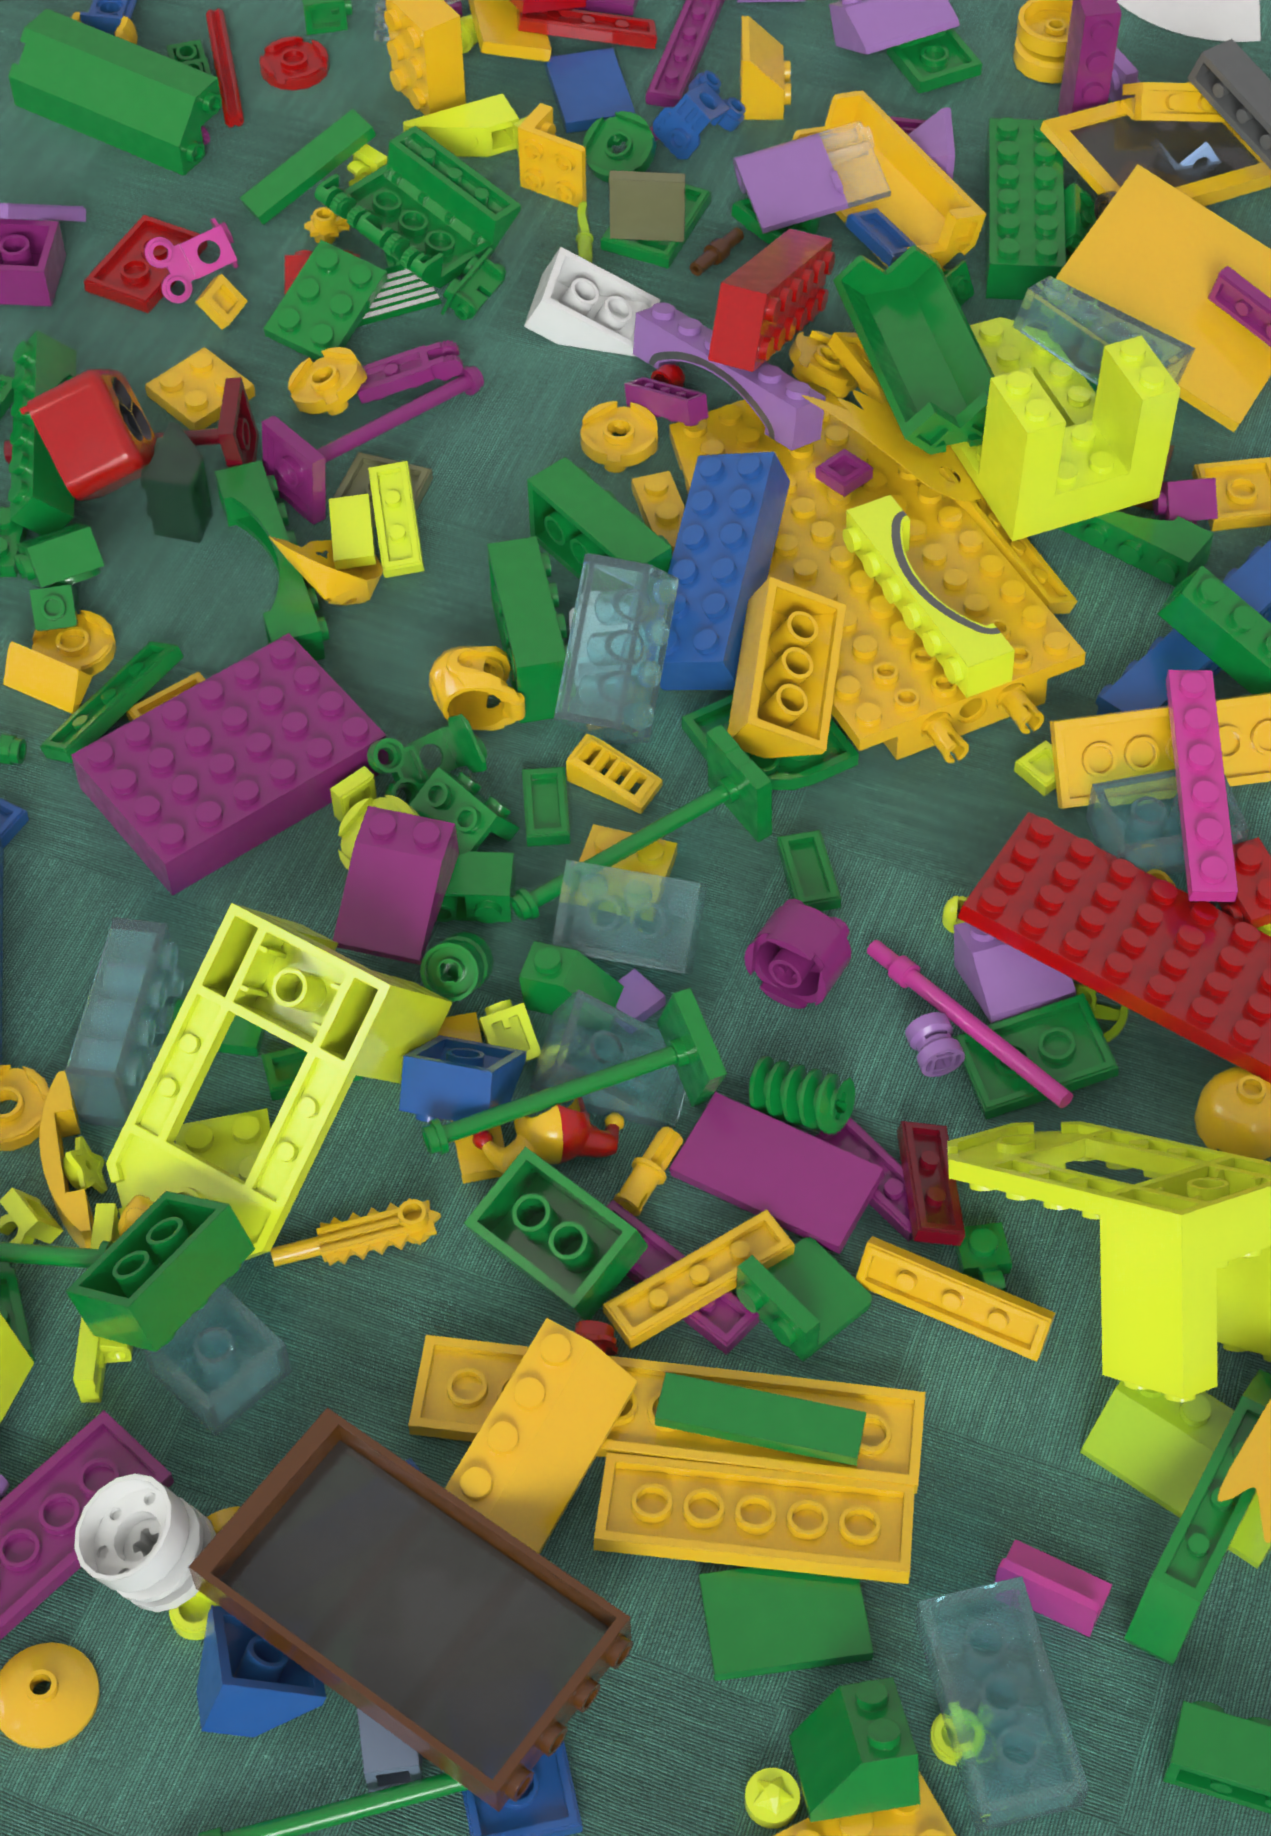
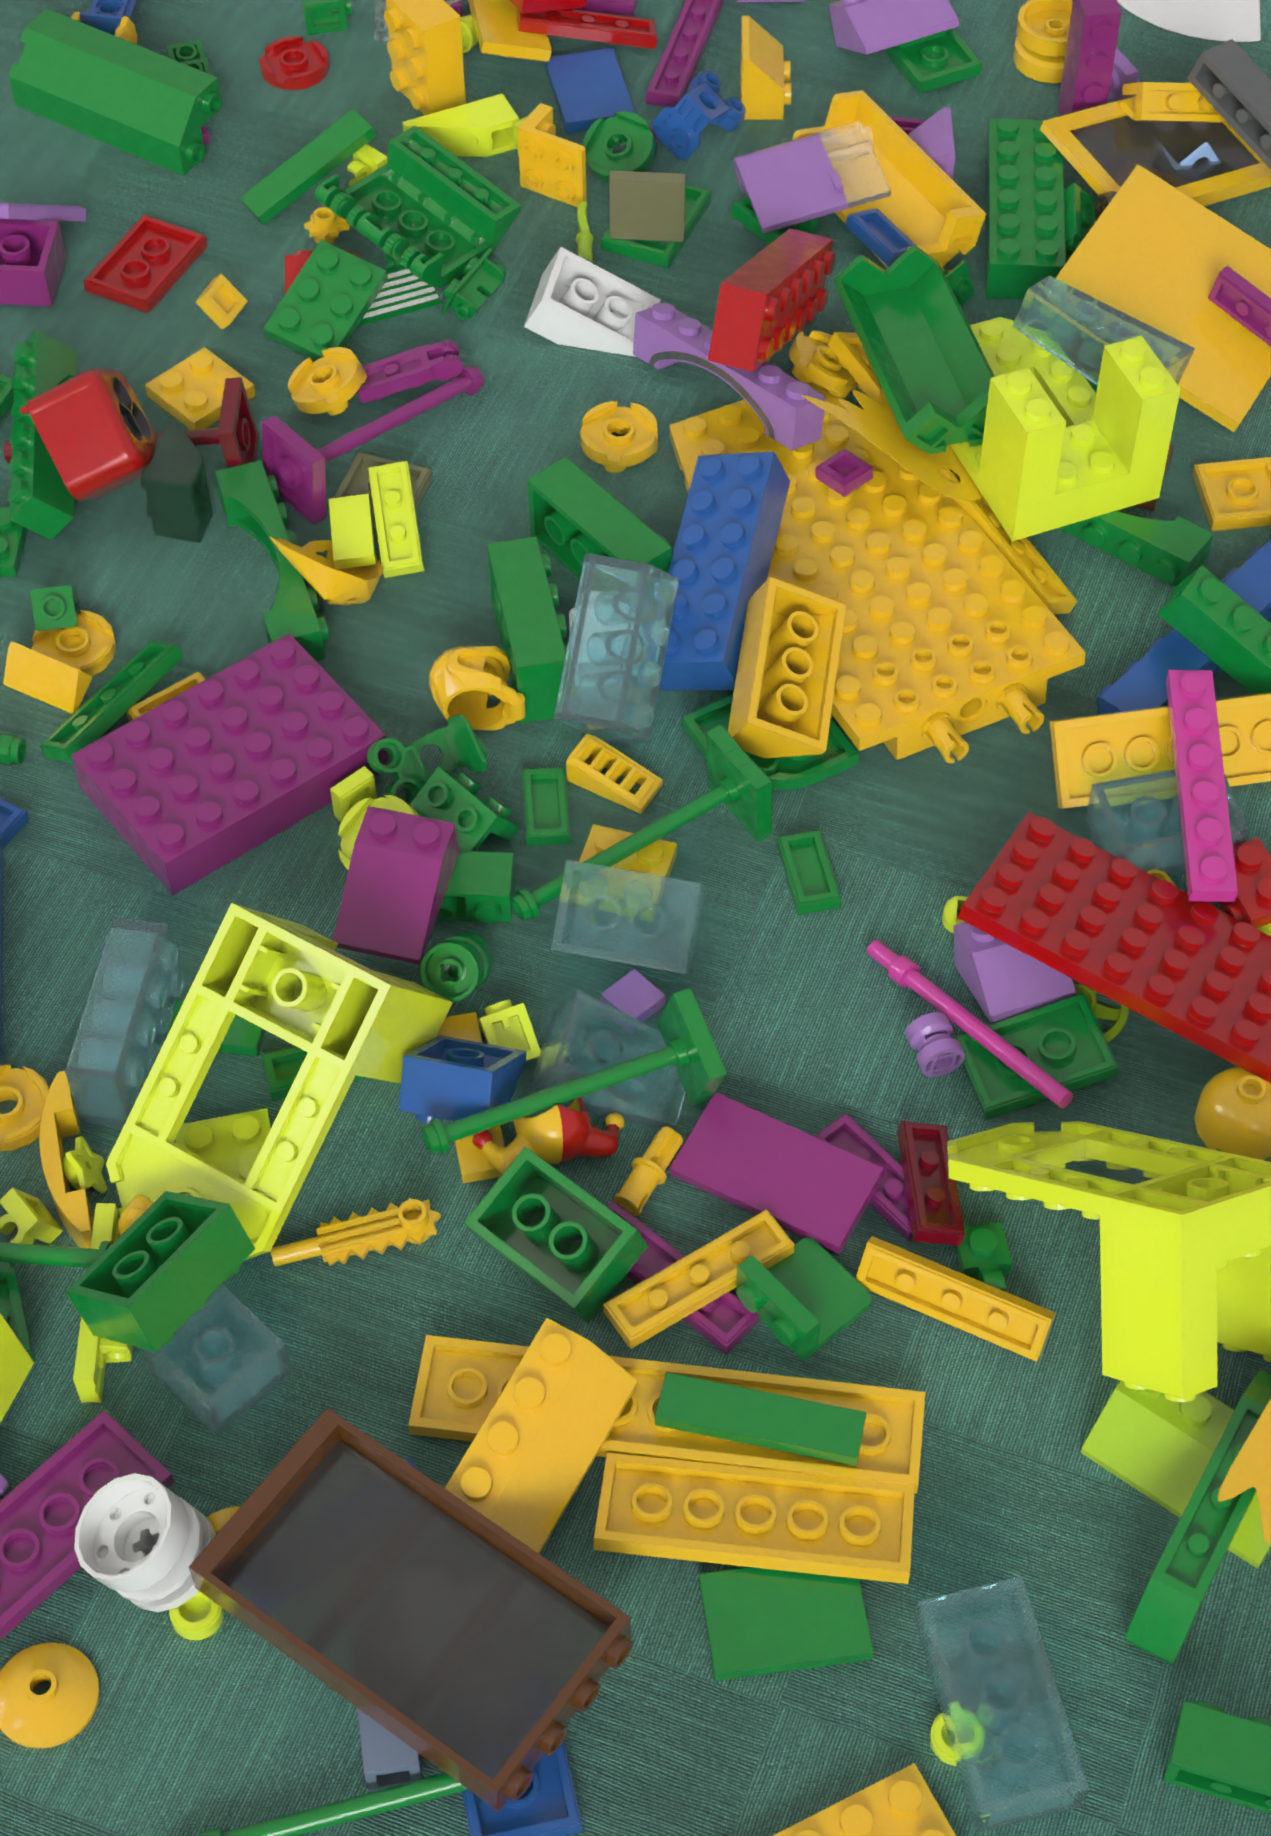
(59, 557): green brick -> none
(184, 262): dark pink piece -> none
(224, 68): red axle -> none
(248, 1682): blue slope -> none
(558, 972): green slope -> none
(598, 1333): red plate -> none
(659, 504): yellow plate -> none
(668, 400): magenta piece -> none
(669, 374): red hinge -> none
(716, 251): reddish brown bar -> none
(772, 1798): neon yellow tile -> none
(799, 954): magenta brick -> none
(800, 1095): green piece -> none
(856, 1753): green slope -> none
(969, 652): neon yellow arch -> none
(1038, 768): neon yellow tile -> none
(1056, 1587): dark pink panel -> none
(1187, 499): magenta brick -> none

